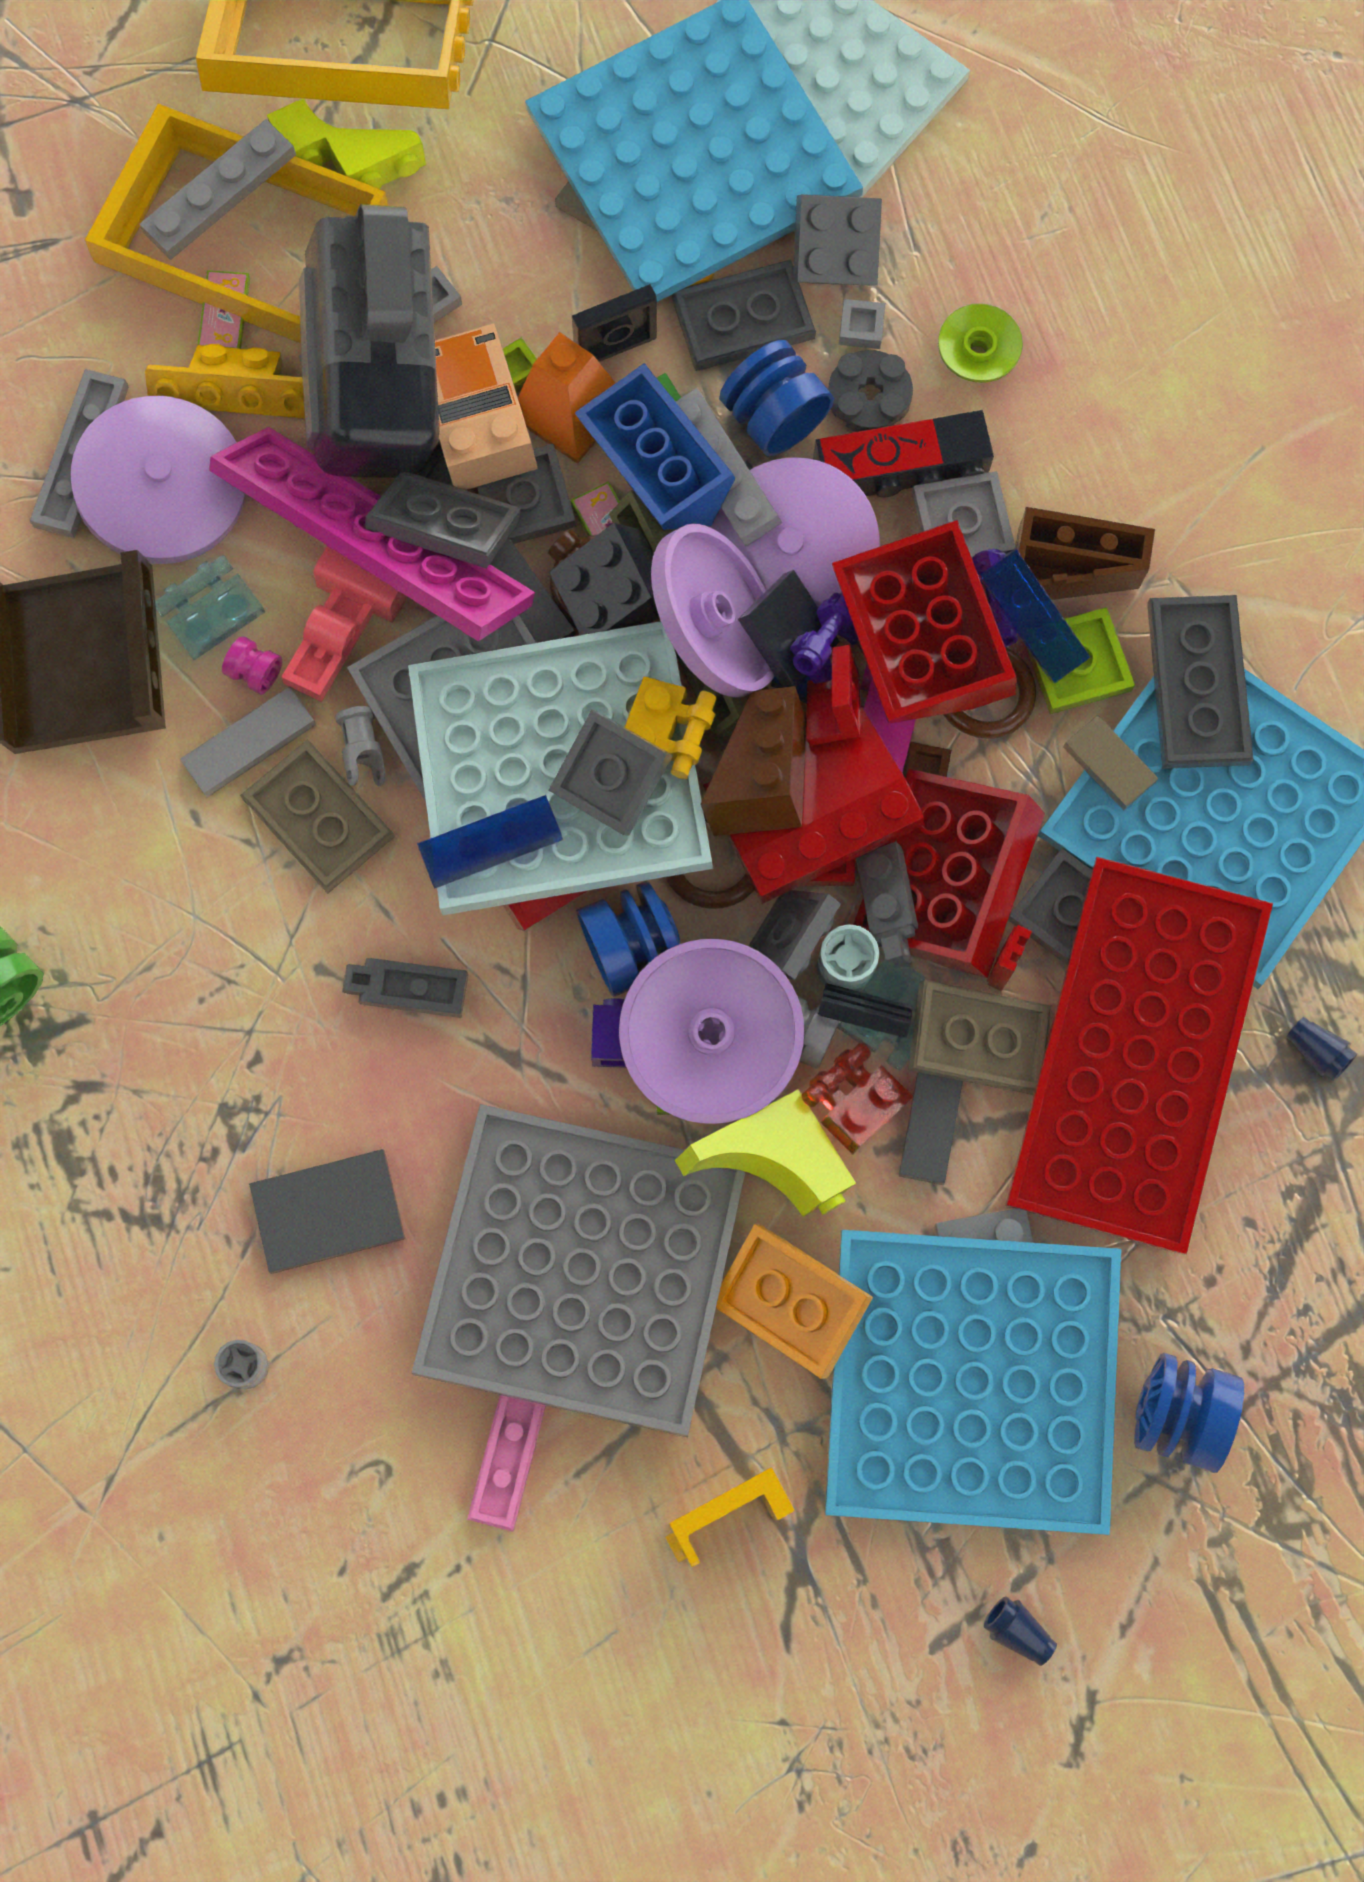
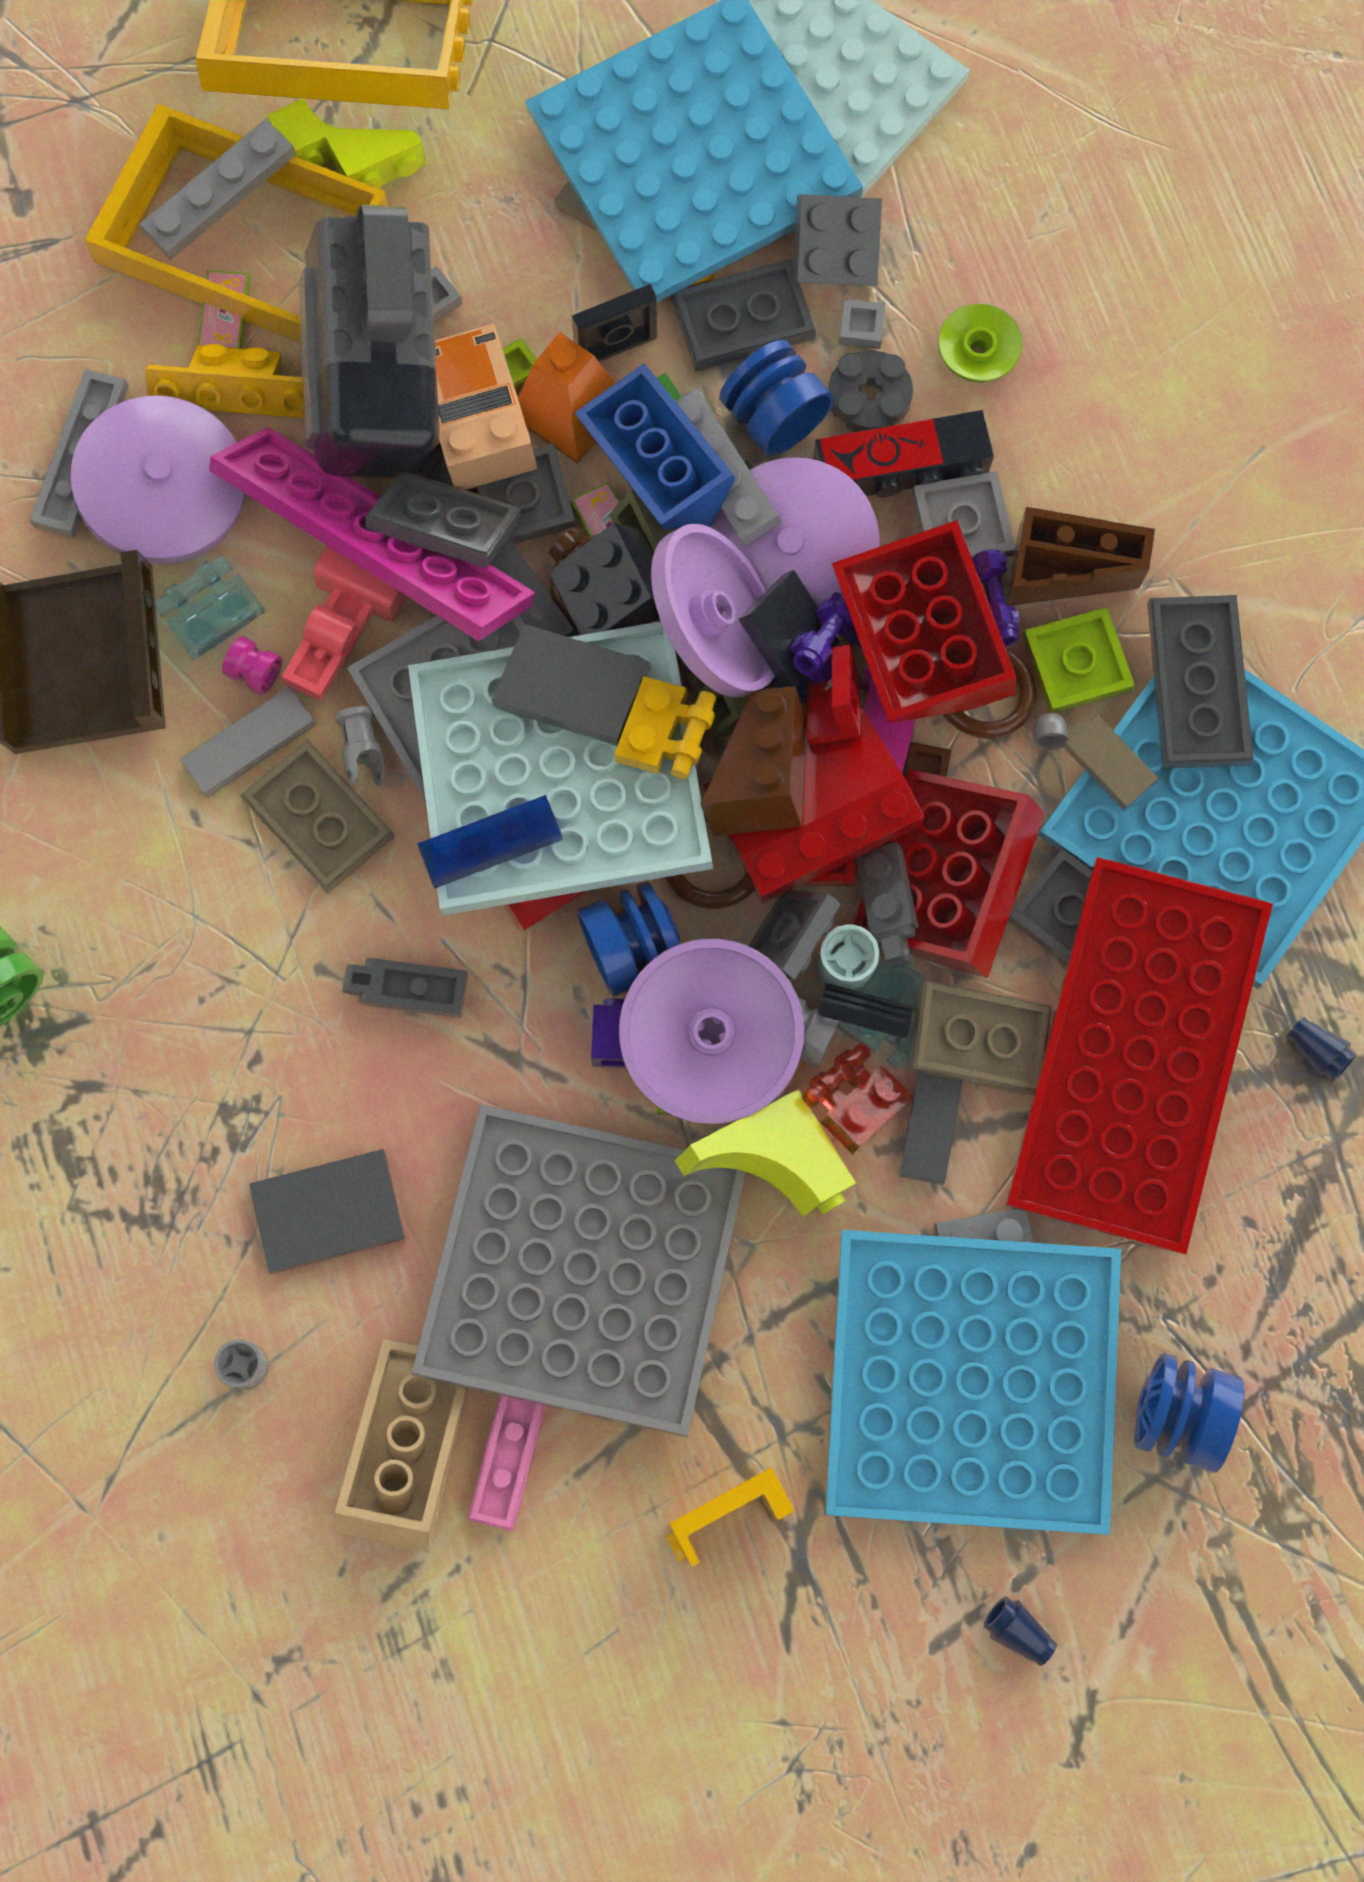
(400, 1454): none -> tan slope
(570, 684): none -> dark grey tile
(610, 772): dark grey plate -> none
(791, 1301): light orange plate -> none
(1008, 957): red tile -> none
(1034, 616): clear blue tile -> none
(1050, 732): none -> light grey hinge

